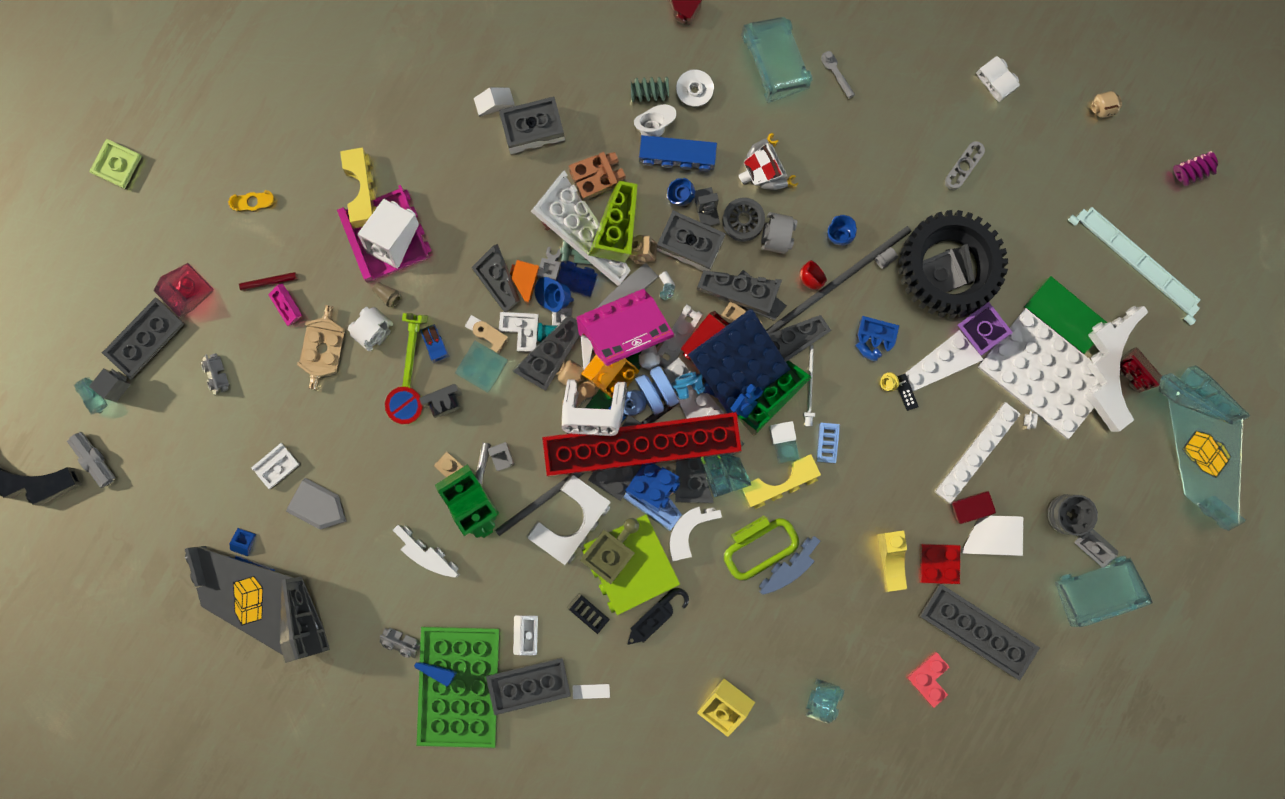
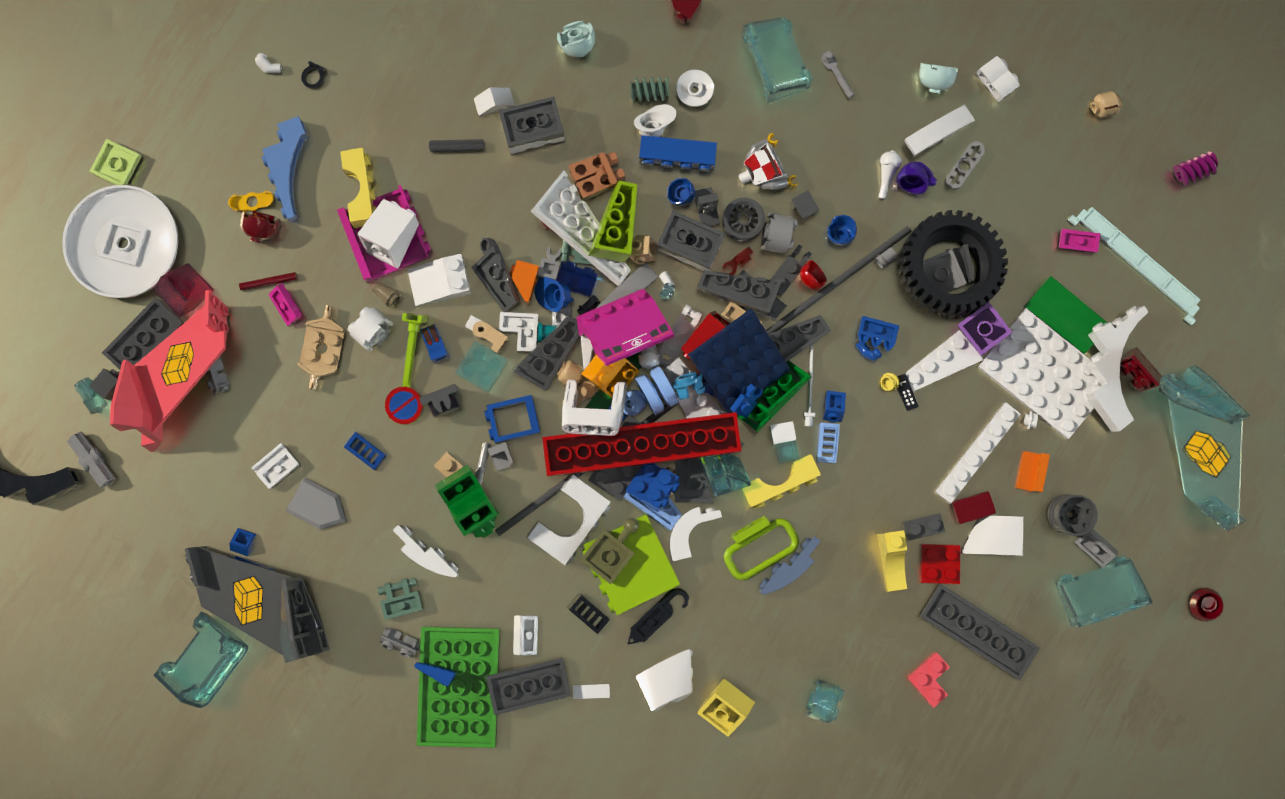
(94, 237): none -> white dish
(165, 376): none -> coral piece
(203, 664): none -> clear light blue windscreen
(259, 225): none -> dark red cylinder
(266, 66): none -> white arm
(282, 161): none -> medium blue arch
(322, 70): none -> black piece
(350, 441): none -> blue slope
(401, 604): none -> sand green plate
(439, 280): none -> white slope
(456, 145): none -> dark grey axle
(486, 244): none -> dark grey hinge
(493, 433): none -> blue window
(577, 39): none -> light aqua cylinder
(589, 305): none -> black pin
(668, 680): none -> white slope
(742, 258): none -> clear red plate
(789, 270): none -> dark grey hinge
(805, 204): none -> dark grey panel
(834, 406): none -> blue bracket
(889, 163): none -> white piece
(915, 178): none -> dark purple piece
(923, 527): none -> dark grey plate
(937, 77): none -> light aqua cylinder
(939, 130): none -> white slope
(1032, 471): none -> orange panel
(1079, 240): none -> dark pink plate
(1210, 600): none -> dark red hat

